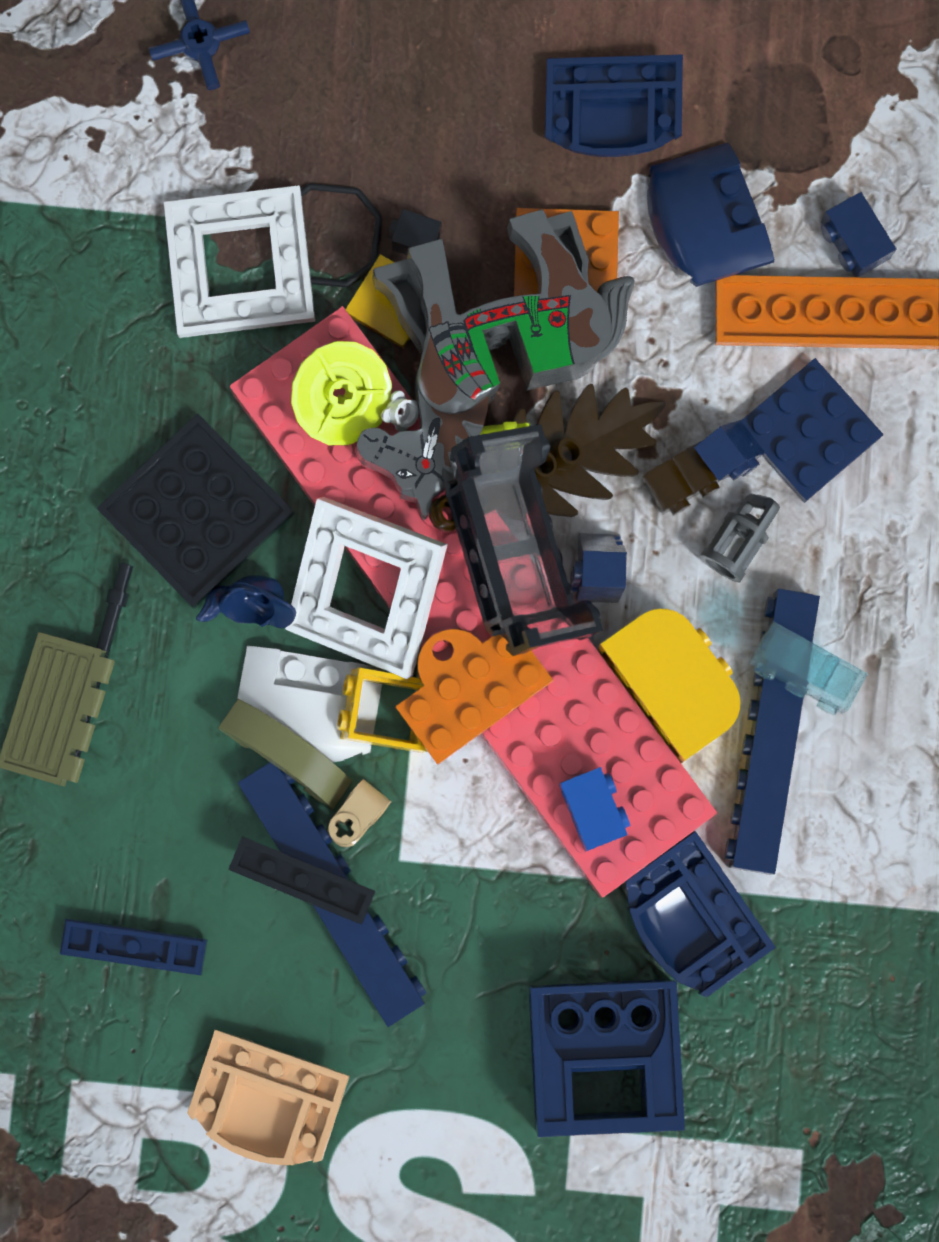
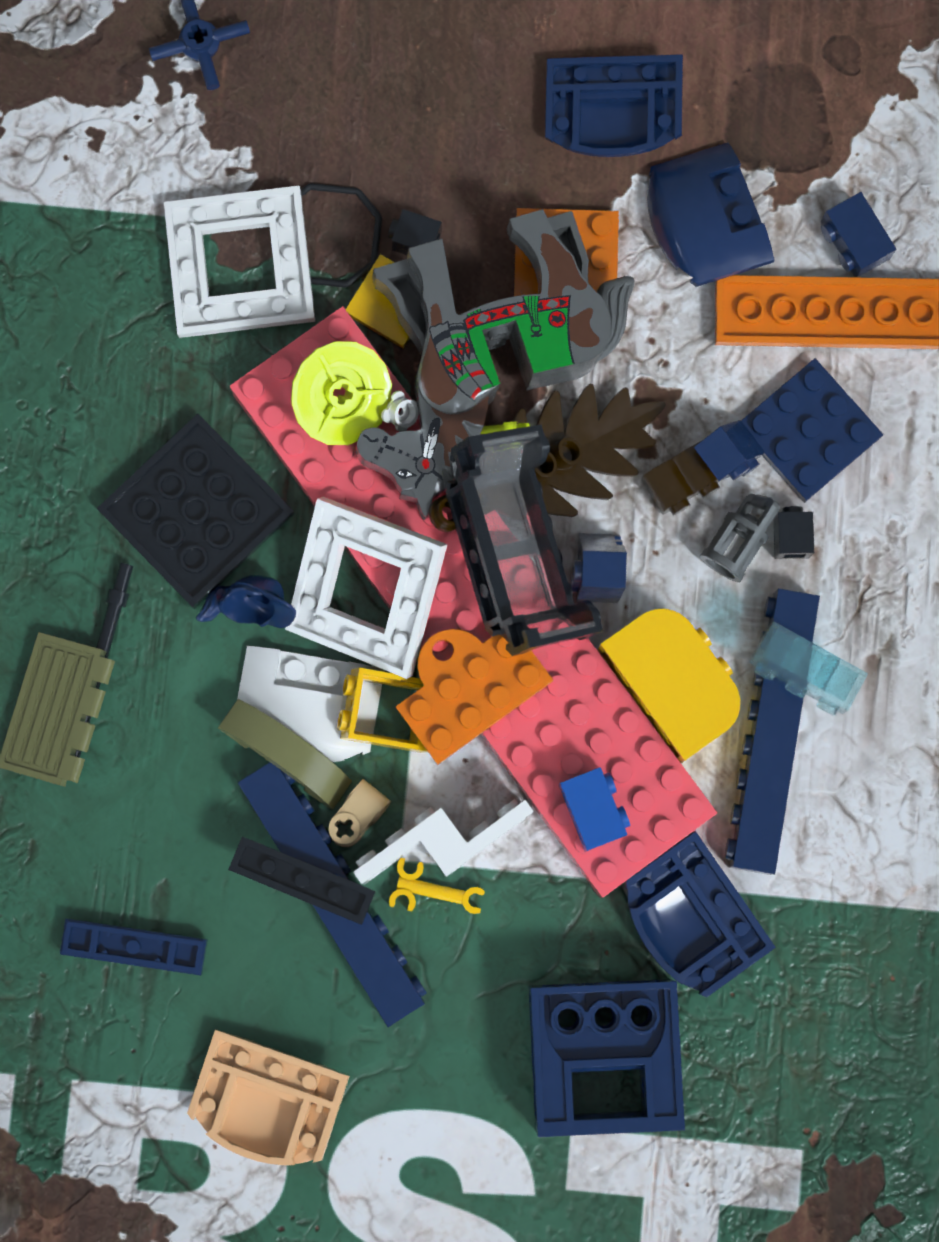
(408, 885): none -> yellow bar
(441, 840): none -> white bracket
(793, 533): none -> black brick

